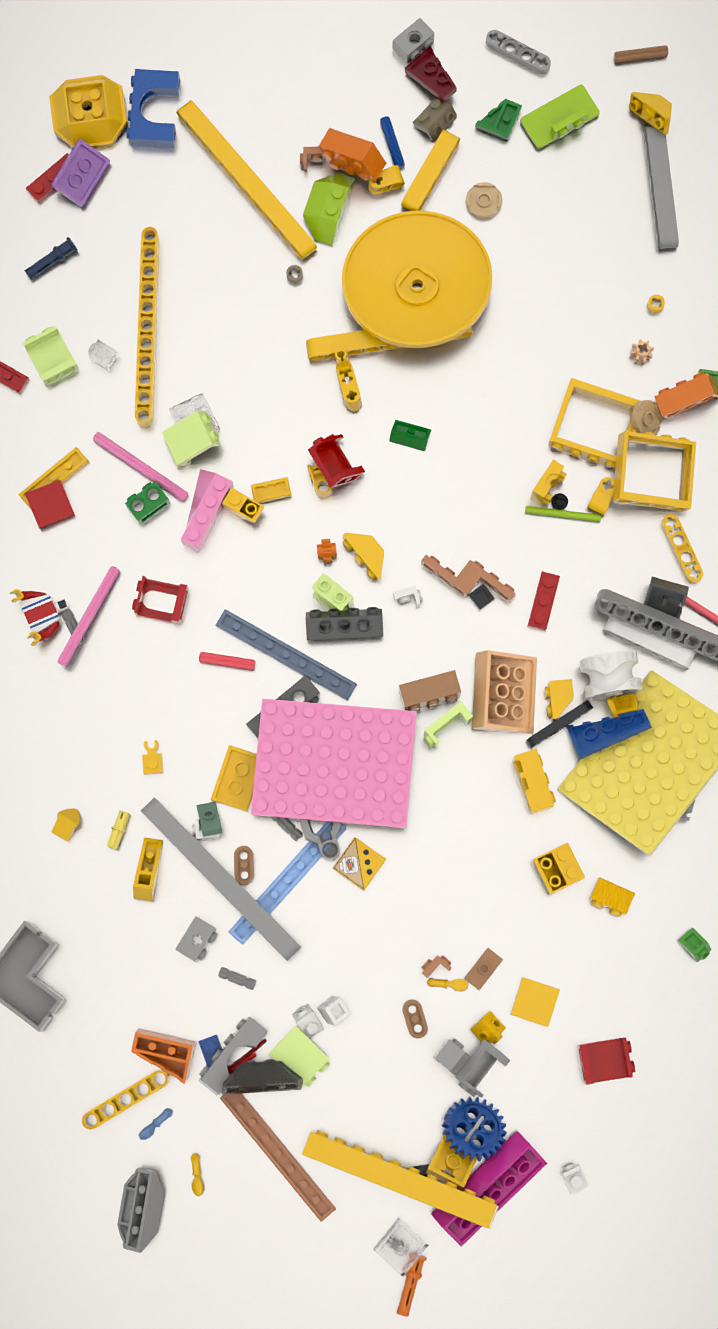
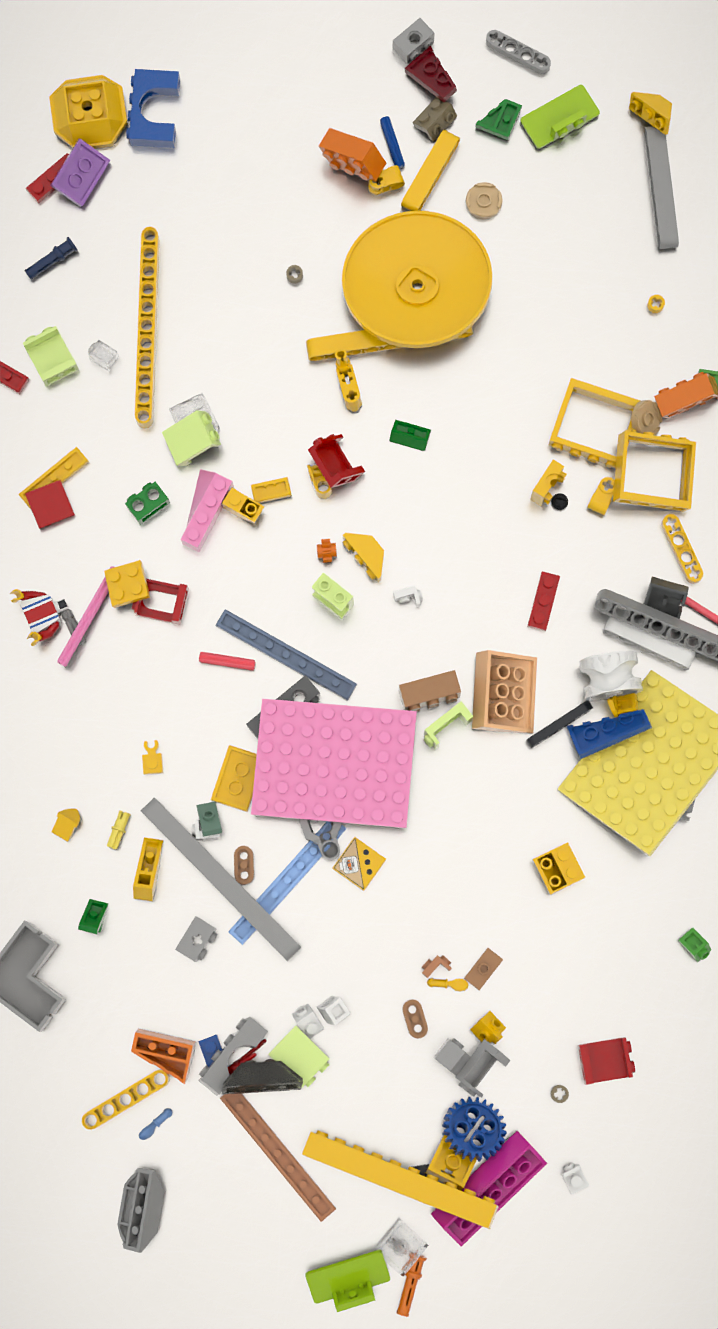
(93, 916): none -> green slope
(127, 584): none -> yellow plate
(140, 466): bright pink axle -> none
(197, 1184): yellow piece -> none
(237, 978): light grey axle -> none
(246, 179): yellow beam -> none
(289, 827): light grey axle -> none
(310, 153): nougat bracket -> none
(327, 206): lime wedge -> none
(335, 630): dark grey brick -> none
(349, 1280): none -> lime bracket
(468, 578): nougat bracket -> none
(481, 597): black tile -> none
(533, 781): yellow wedge -> none
(535, 1002): yellow tile -> none
(560, 696): yellow slope -> none
(563, 513): lime bar -> none
(564, 1097): none -> dark tan bush
(611, 896): yellow brick -> none
(641, 53): medium nougat axle -> none
(642, 345): light nougat gear -> none

